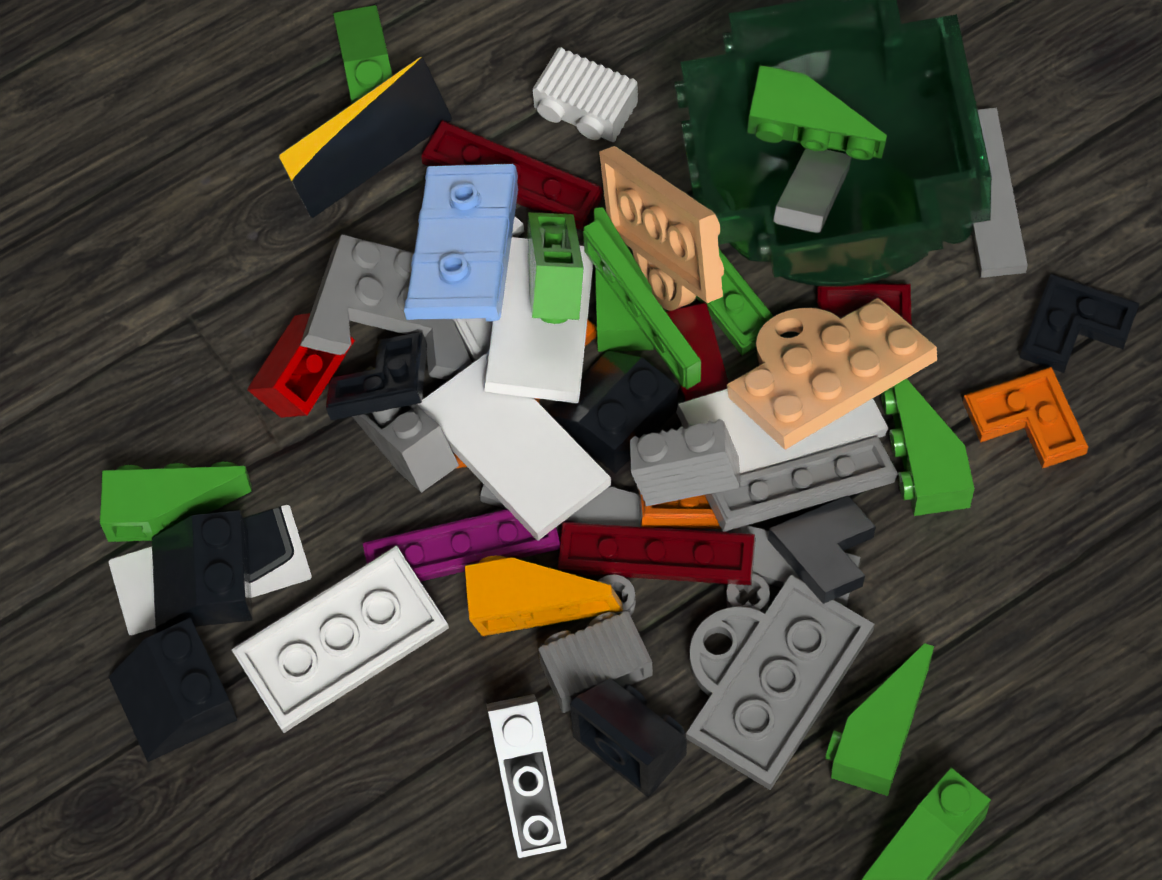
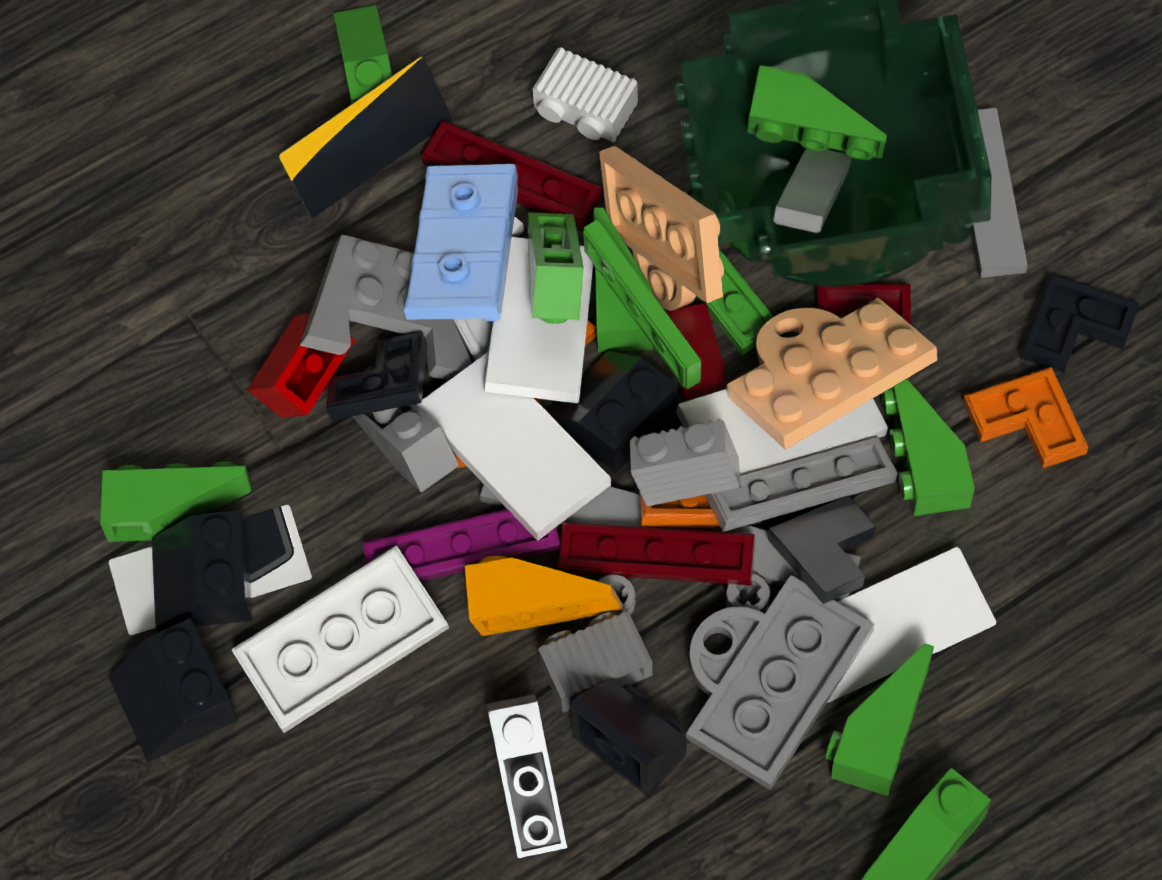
(924, 604): none -> white sticker

